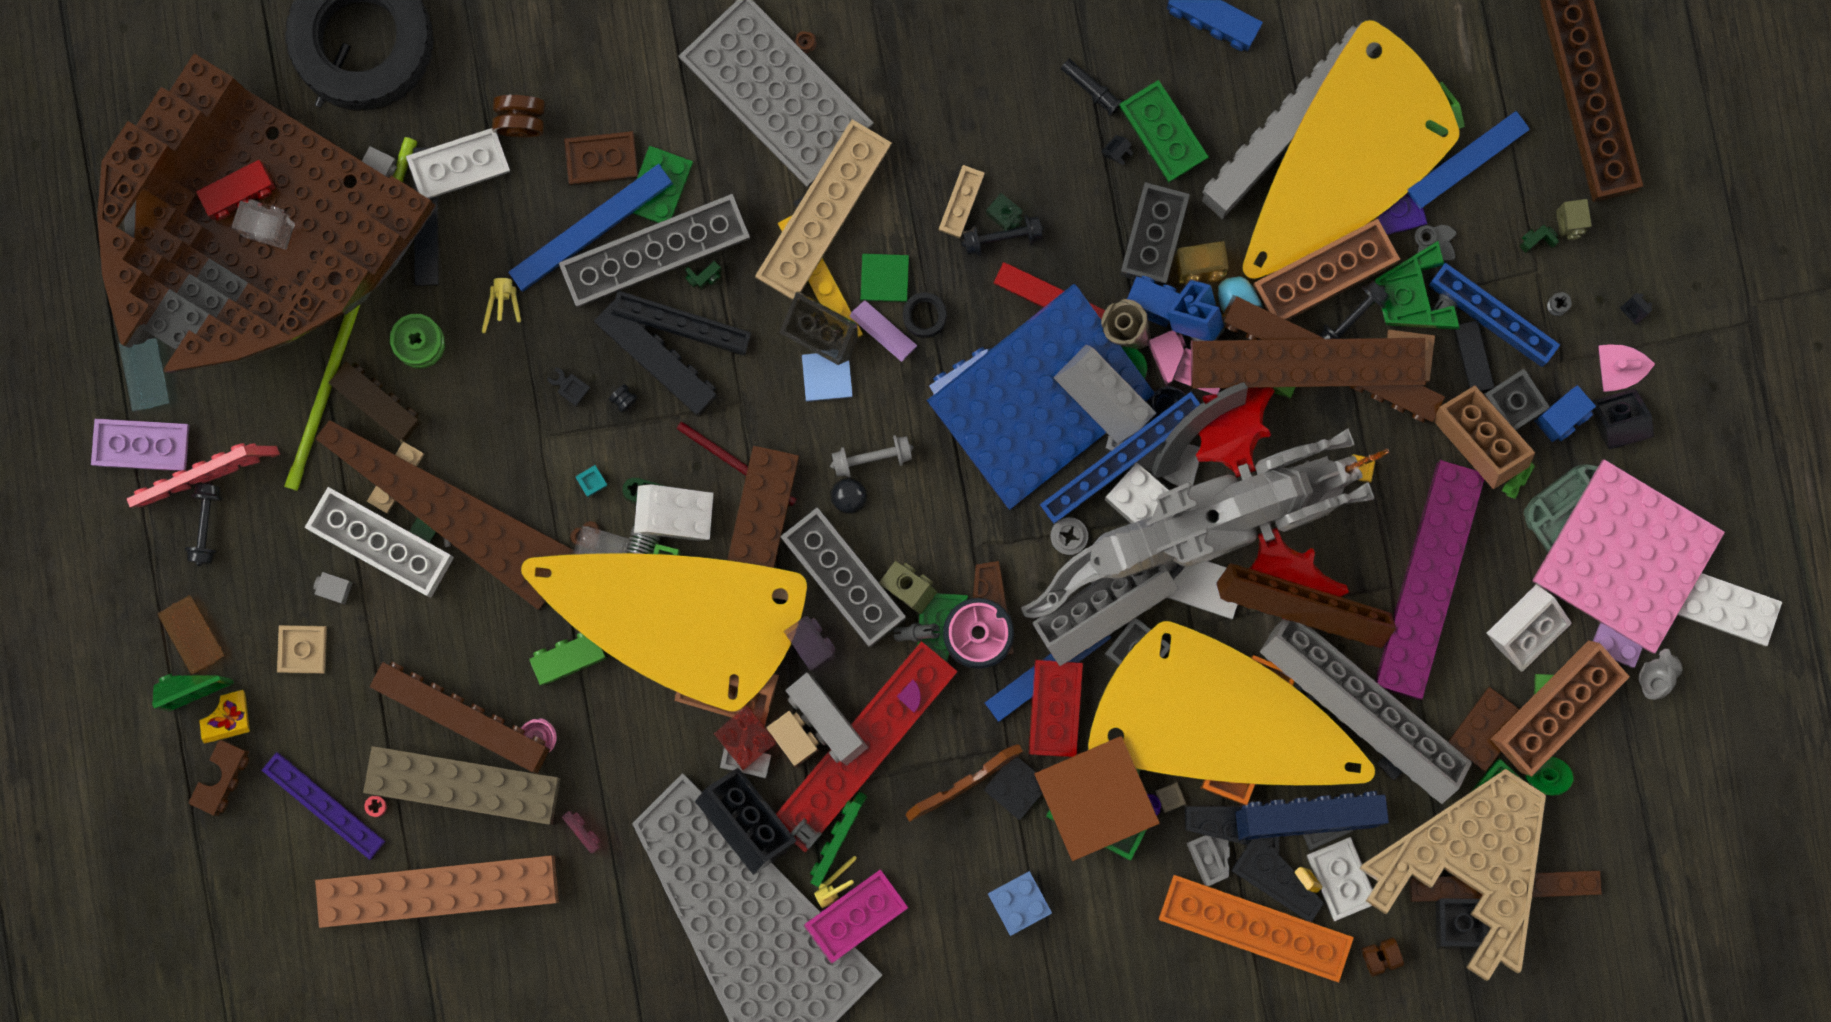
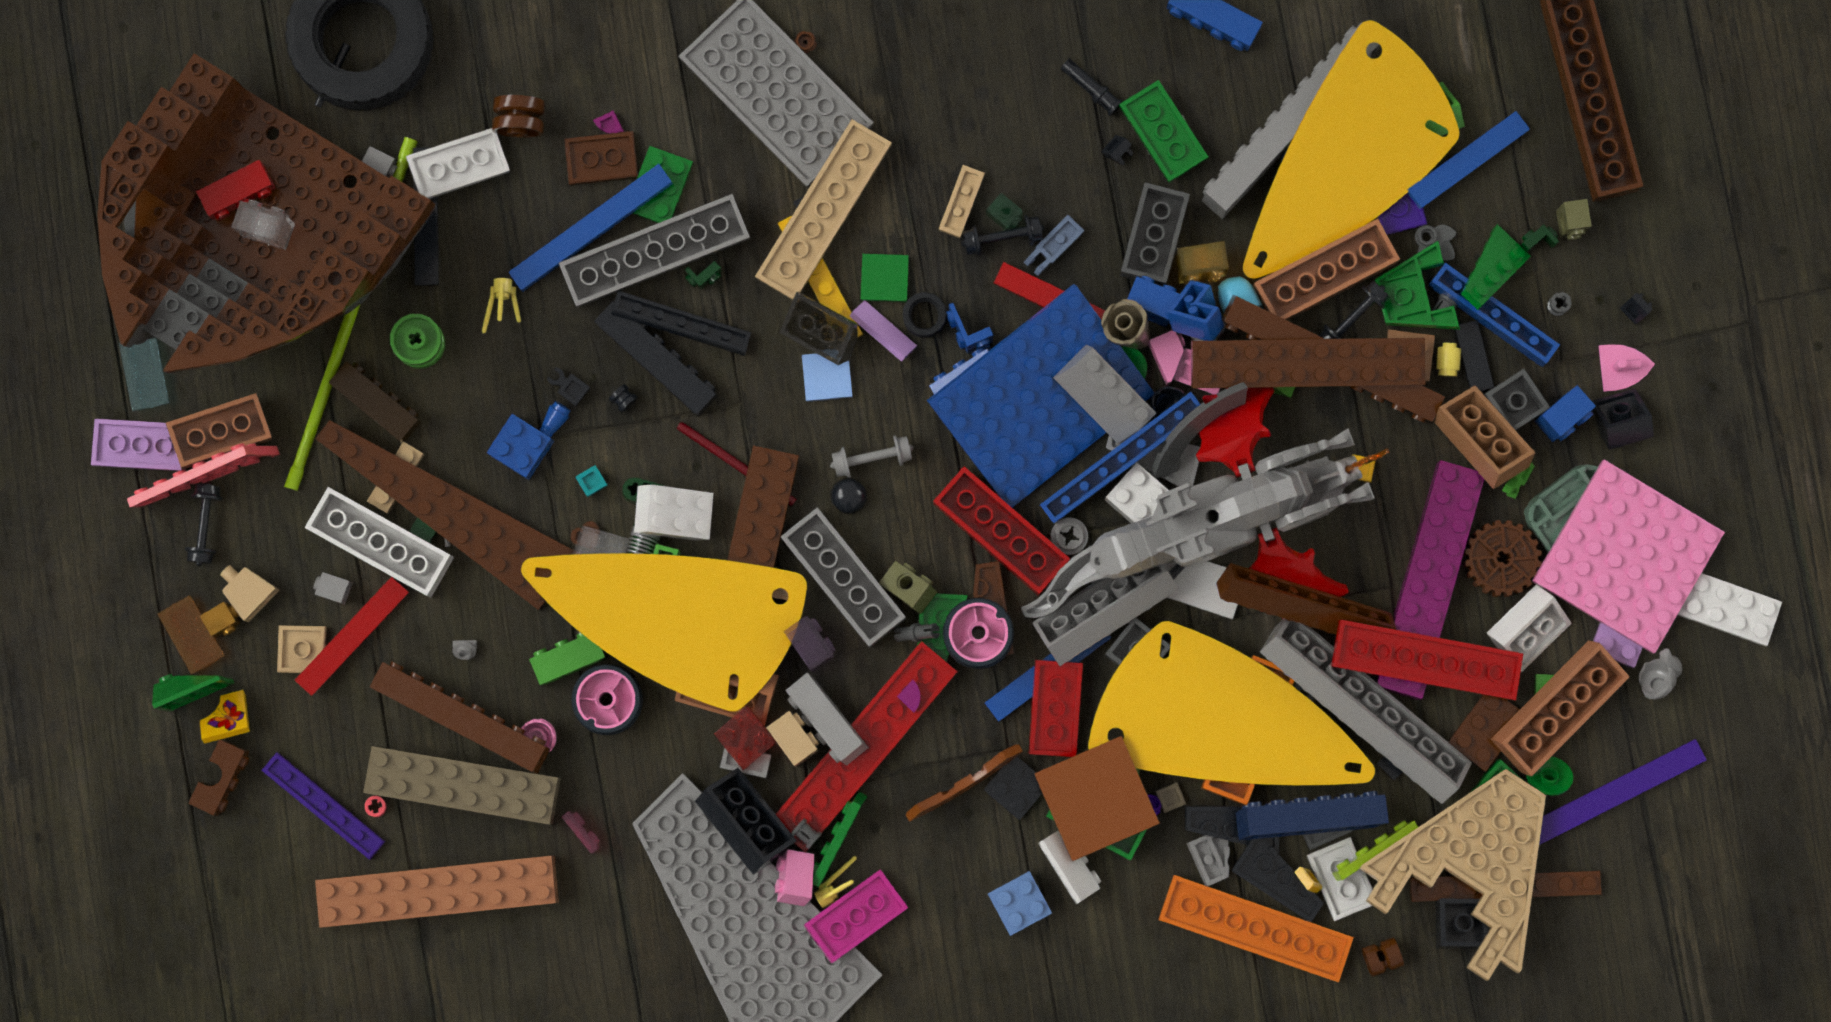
(217, 430): none -> nougat brick
(220, 620): none -> pearl gold brick
(247, 591): none -> tan torso
(351, 636): none -> red tile
(464, 649): none -> light grey plate
(520, 447): none -> blue brick
(555, 418): none -> blue cone
(608, 123): none -> magenta tile
(620, 713): none -> bright pink wheel
(795, 877): none -> bright pink brick
(972, 342): none -> blue bracket
(1001, 530): none -> red brick
(1055, 243): none -> sand blue hinge
(1073, 874): none -> white slope
(1364, 854): none -> lime plate
(1427, 660): none -> red plate
(1448, 359): none -> light yellow brick
(1495, 575): none -> reddish brown piece
(1497, 263): none -> green wing
(1620, 790): none -> dark purple tile

